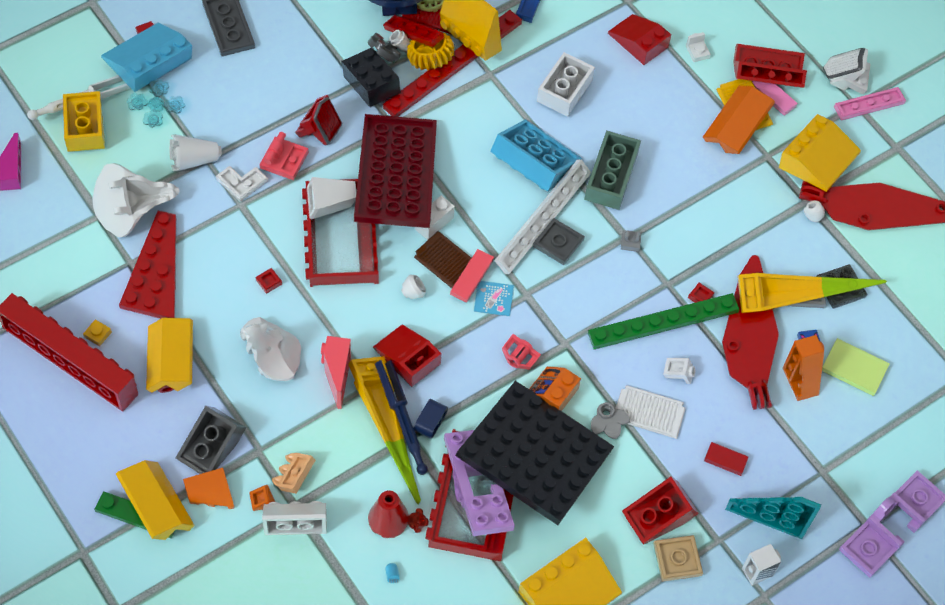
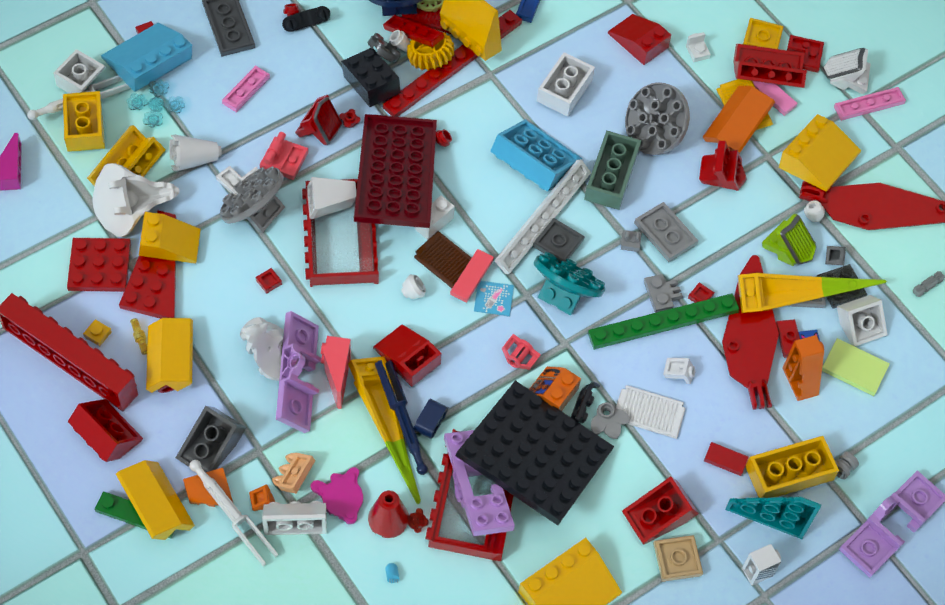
(77, 72): none -> white slope
(99, 264): none -> red plate
(104, 429): none -> red slope
(131, 152): none -> yellow slope
(139, 335): none -> clear yellow bar
(168, 238): none -> yellow slope
(230, 510): none -> white piece
(245, 89): none -> bright pink tile
(255, 200): none -> light grey bracket
(291, 9): none -> red plate
(295, 395): none -> lavender plate
(306, 18): none -> black piece
(342, 495): none -> dark pink tile
(349, 123): none -> red plate
(443, 138): none -> red plate
(564, 284): none -> teal bracket
(584, 399): none -> black piece
(657, 118): none -> light grey bracket
(662, 292): none -> light grey hinge
(666, 231): none -> light grey plate
(723, 168): none -> red piece
(763, 34): none -> yellow plate
(787, 335): none -> red plate
(791, 242): none -> lime piece
(792, 468): none -> yellow brick
(812, 49): none -> red tile
(835, 255): none -> dark grey slope
(845, 464): none -> light grey wheel
(862, 320): none -> white slope
(928, 284): none -> light grey axle

